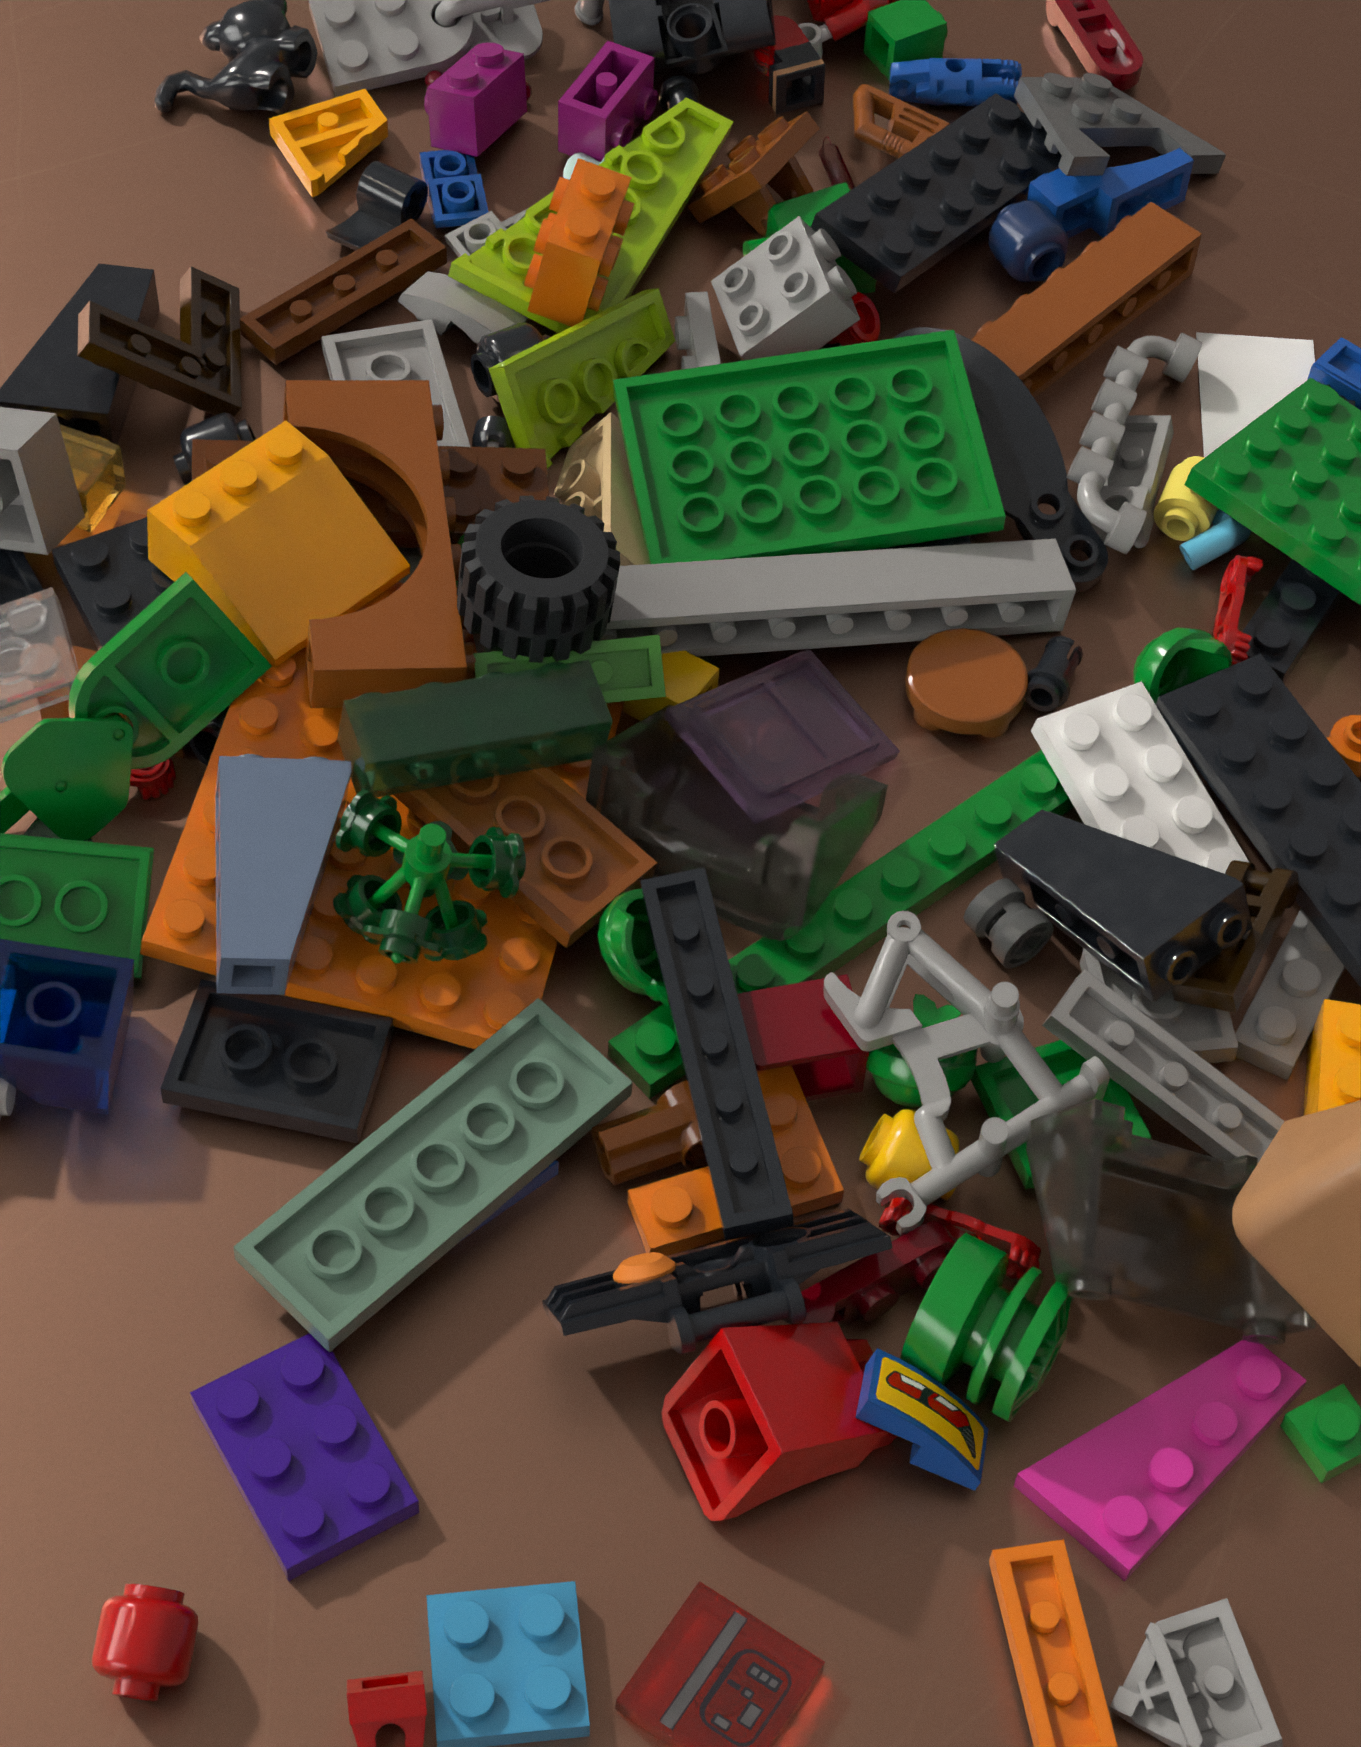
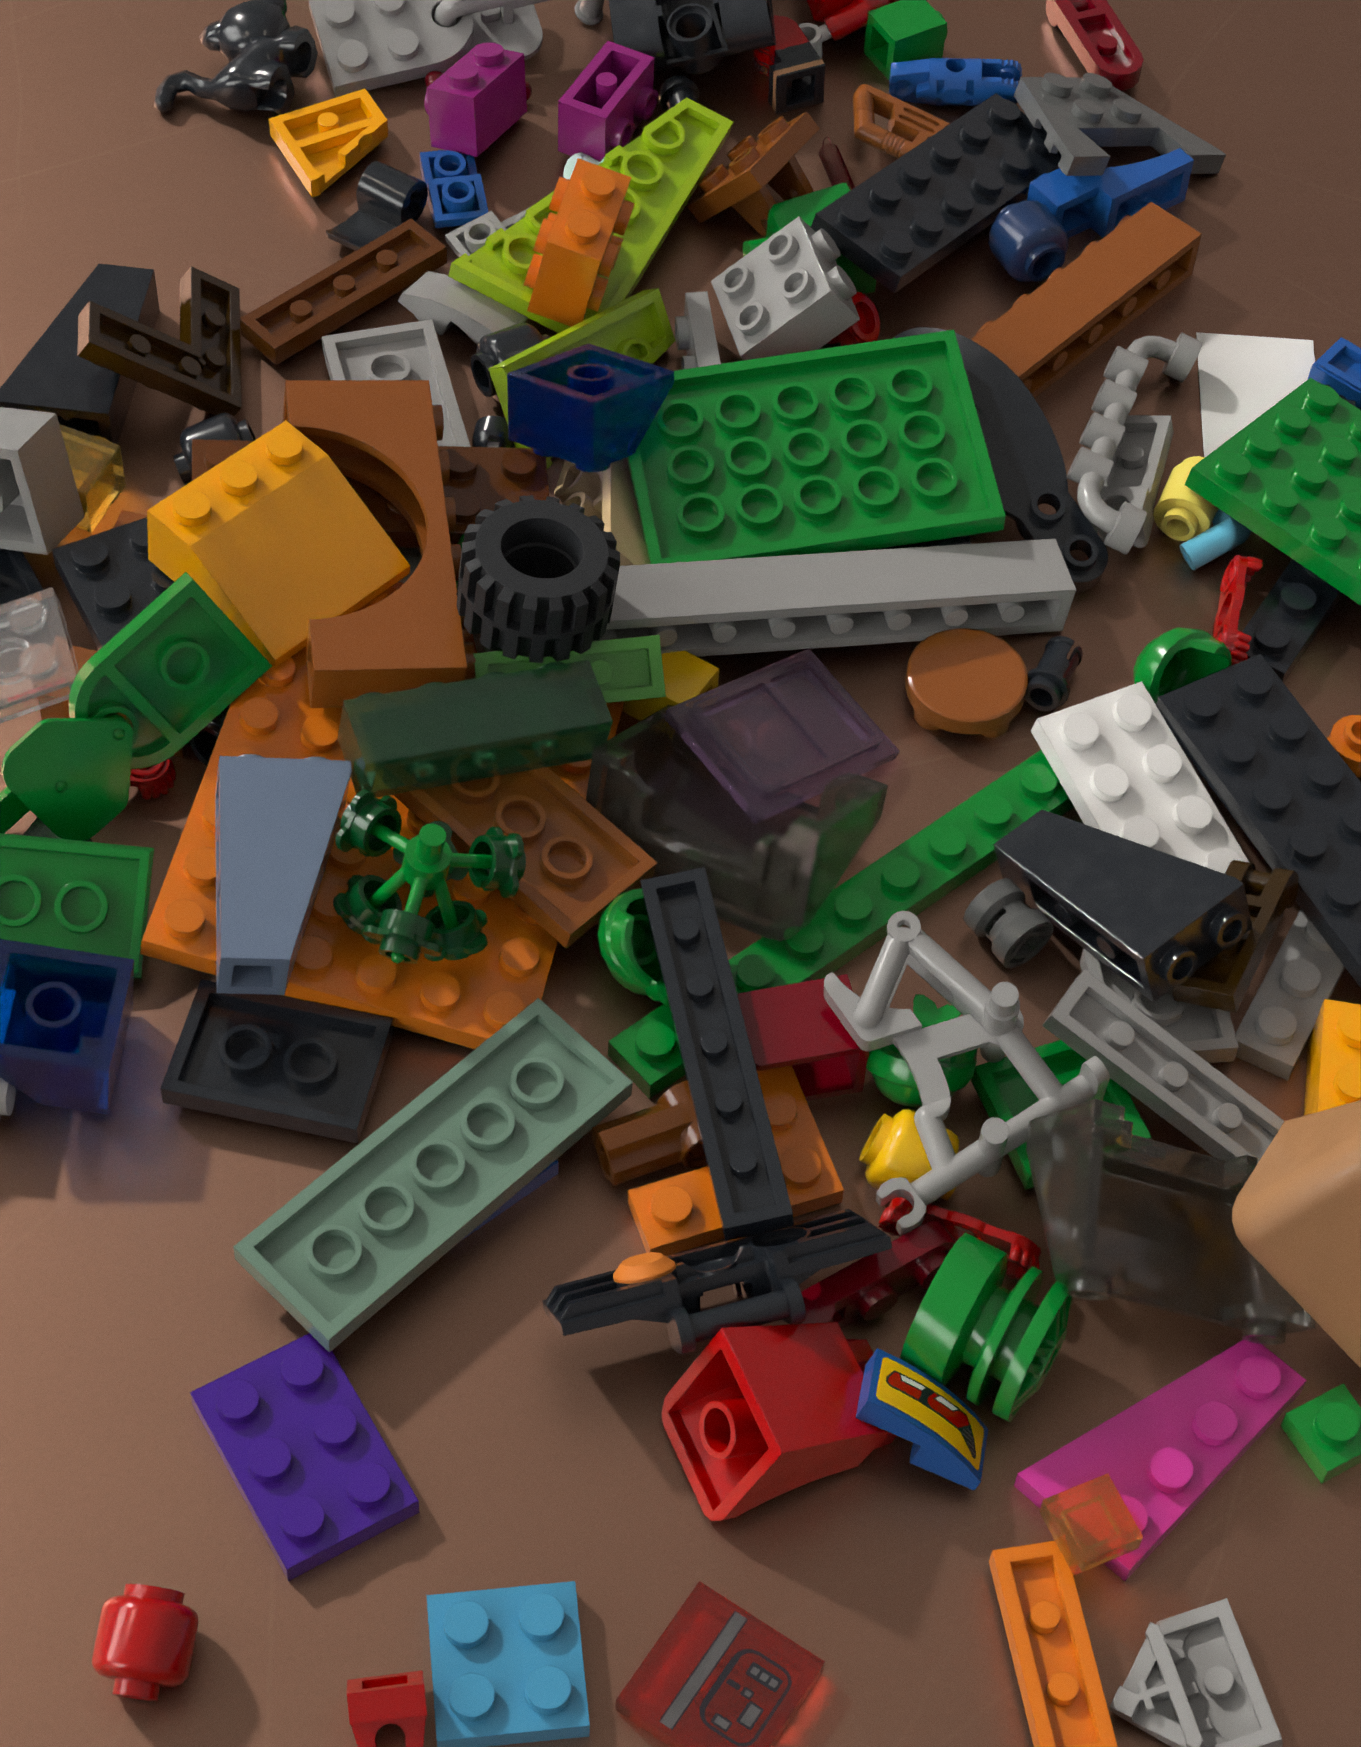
(585, 405): none -> clear blue slope
(1090, 1524): none -> clear orange tile

